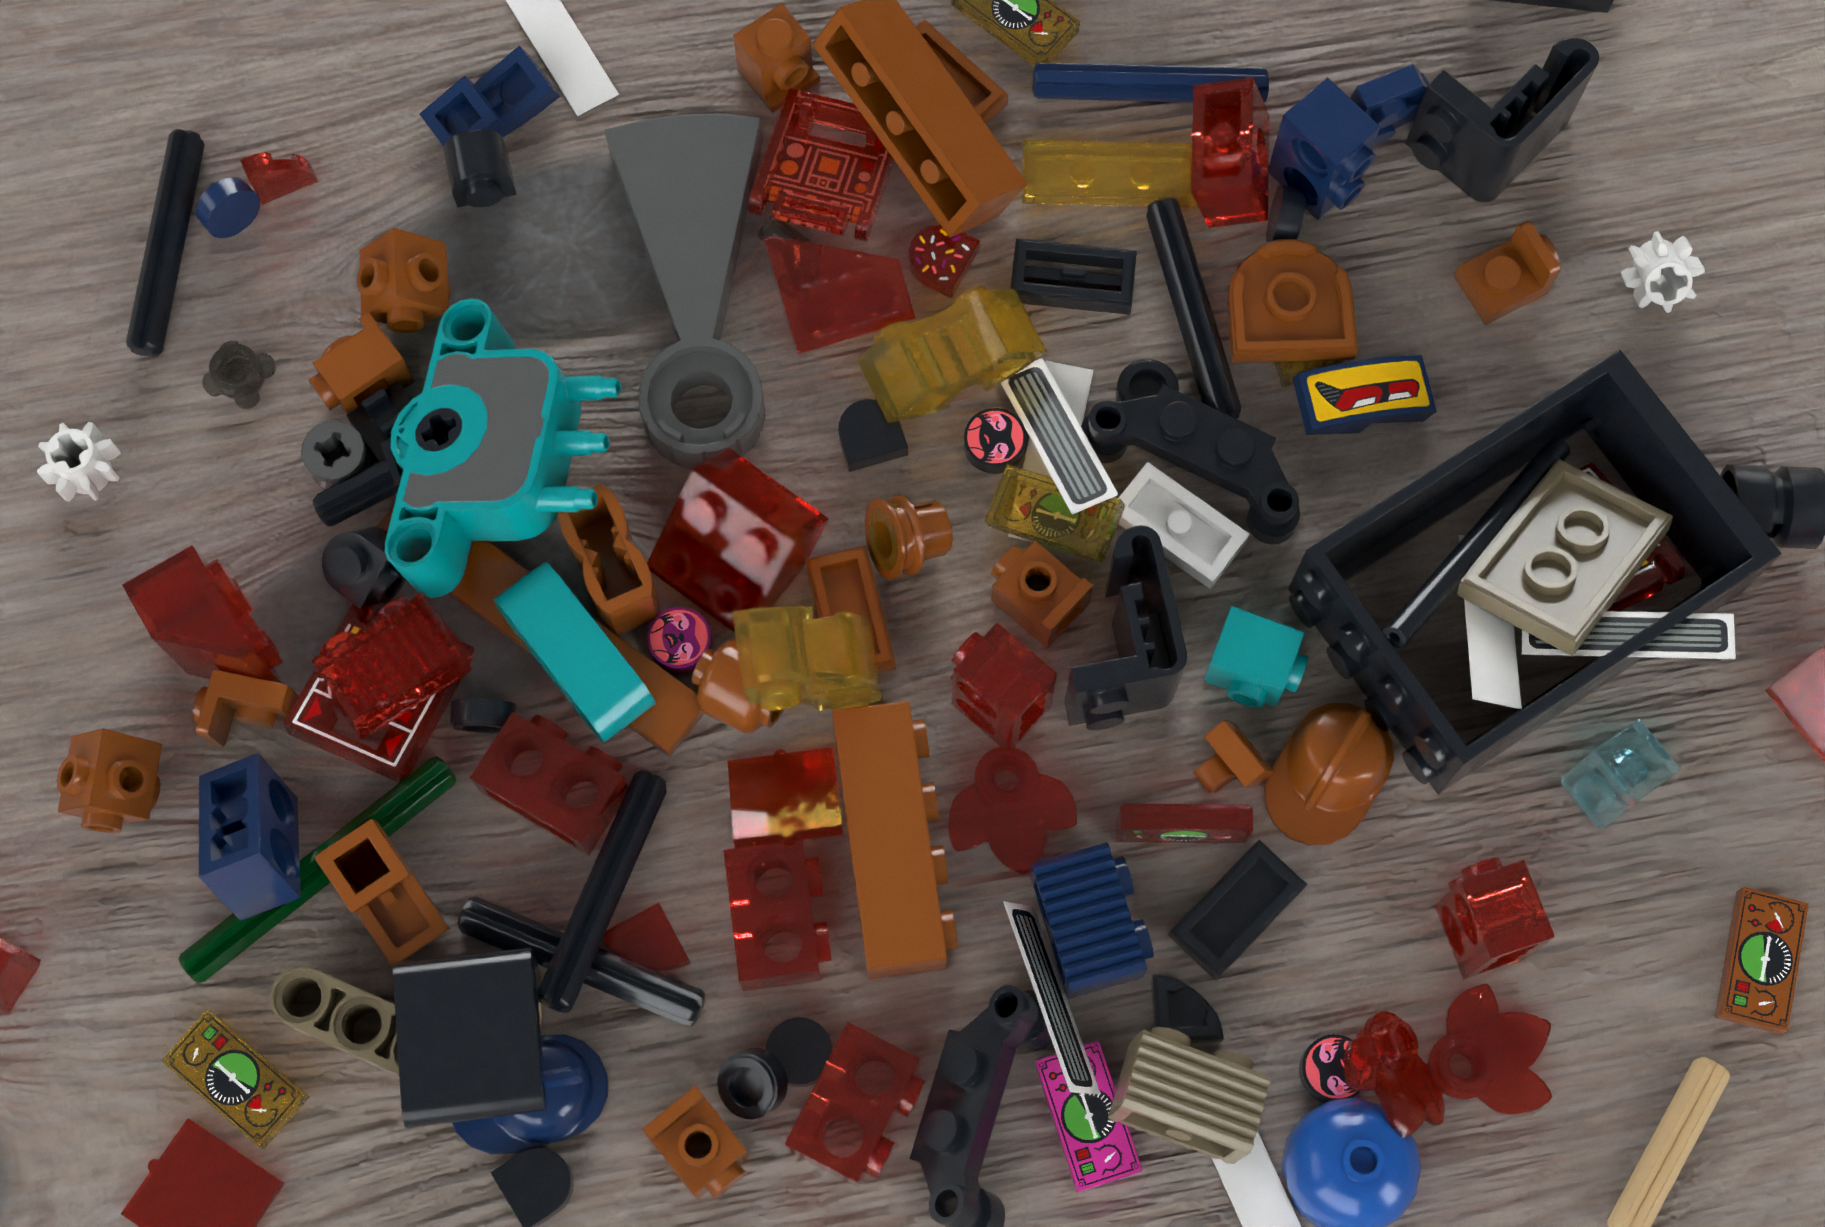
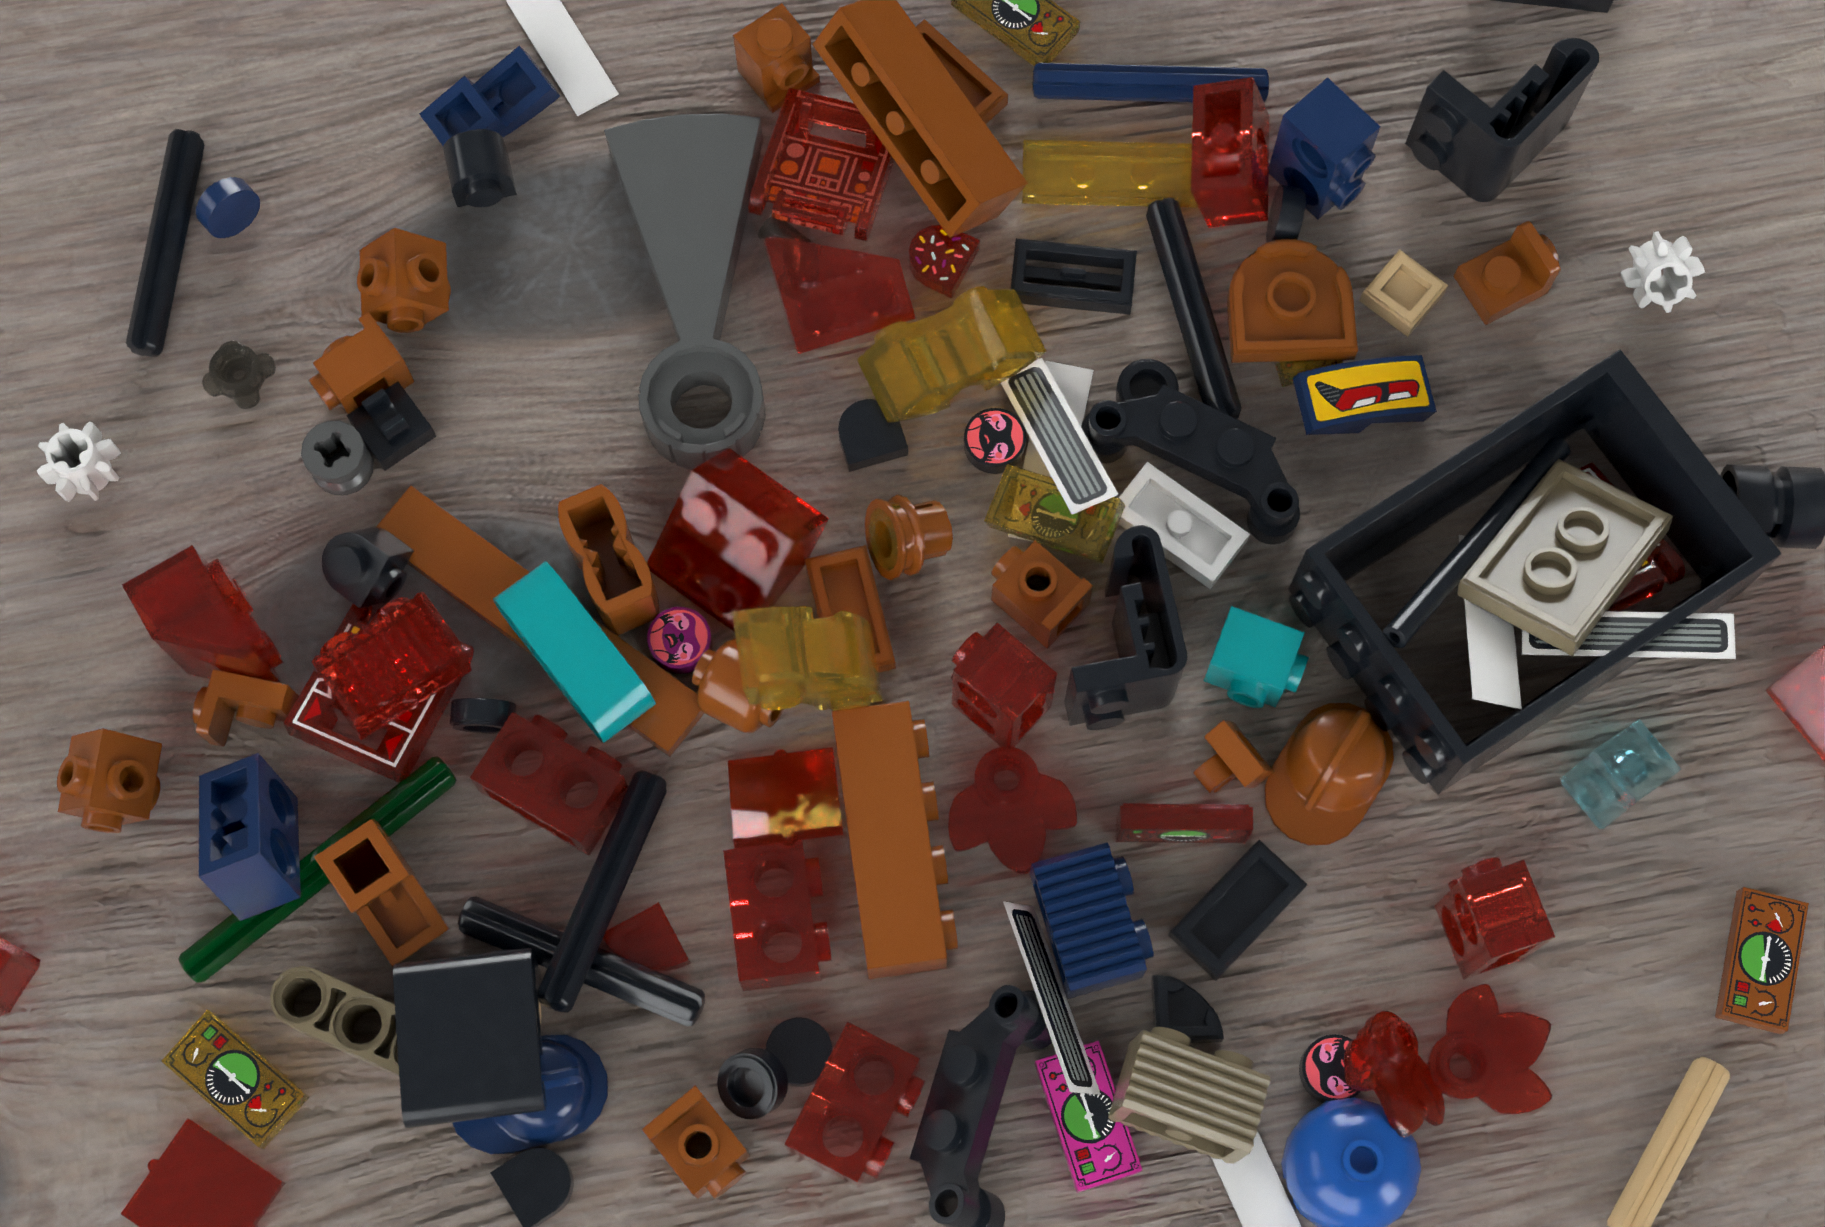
(278, 176): clear red tile -> none
(475, 451): teal piece -> none
(1392, 99): dark blue wing -> none
(1403, 293): none -> tan tile

